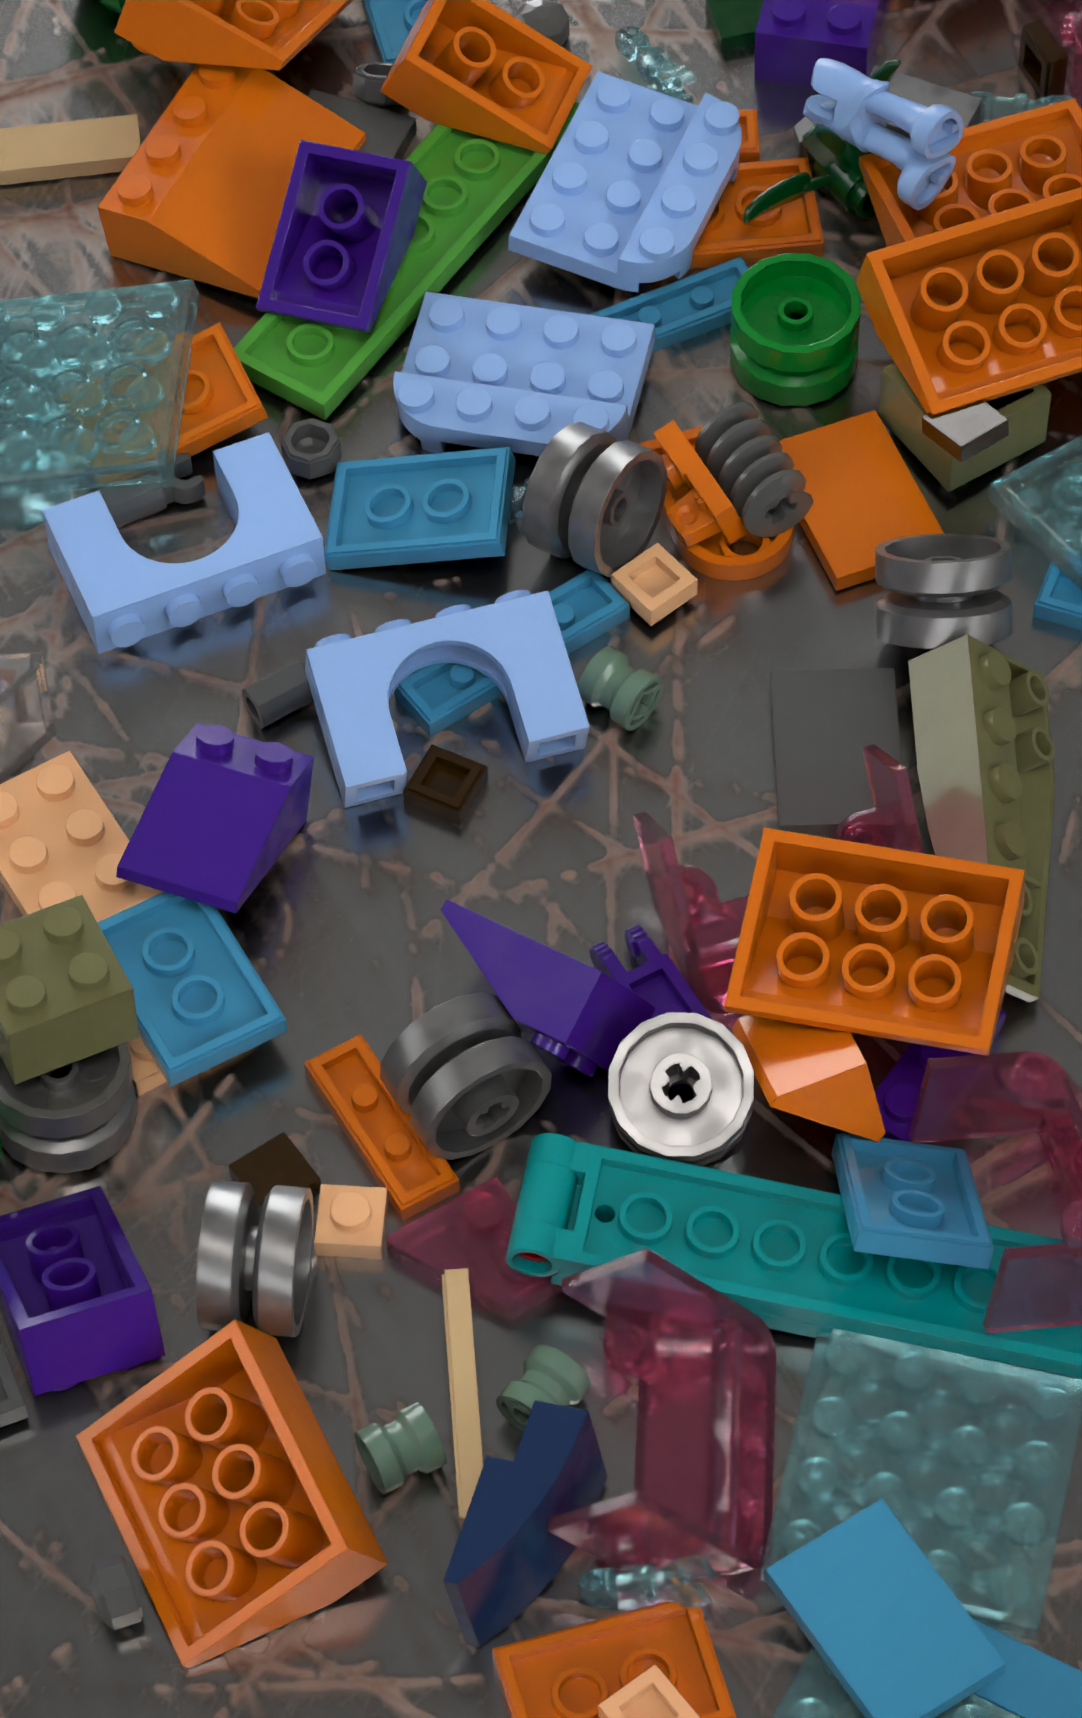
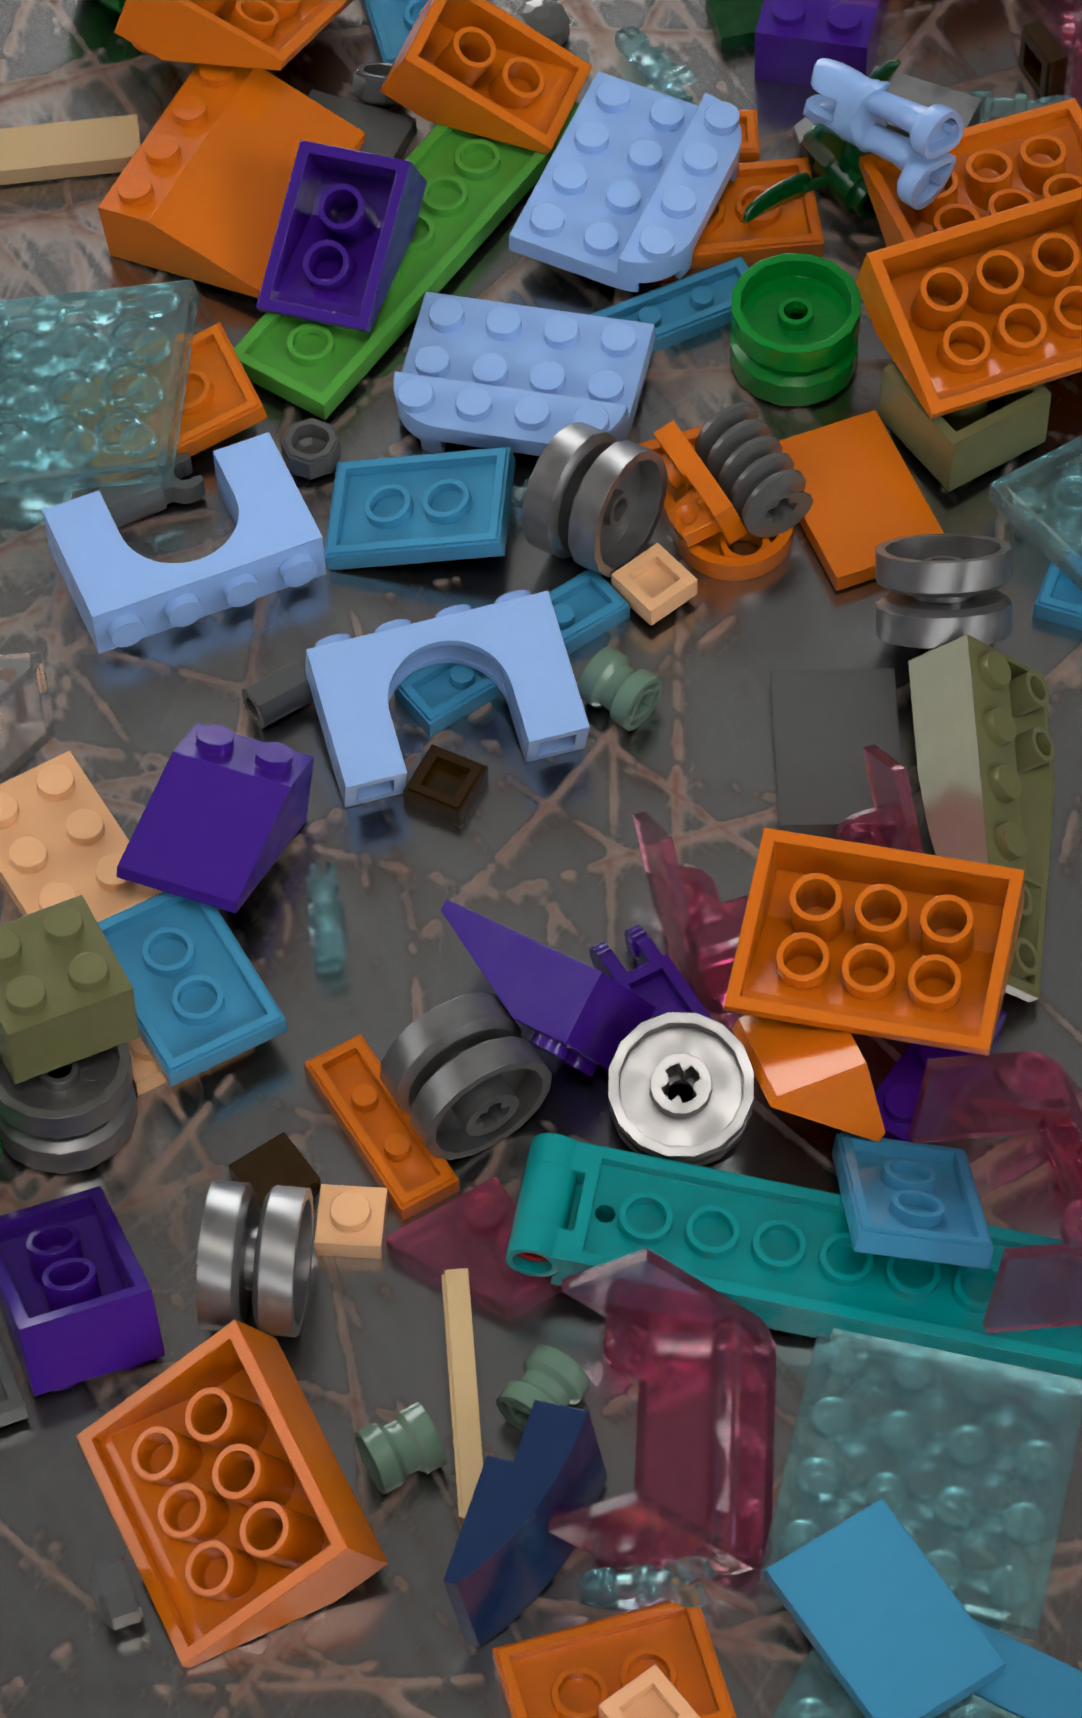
(326, 919): none -> clear light blue piece
(966, 429): tile -> none

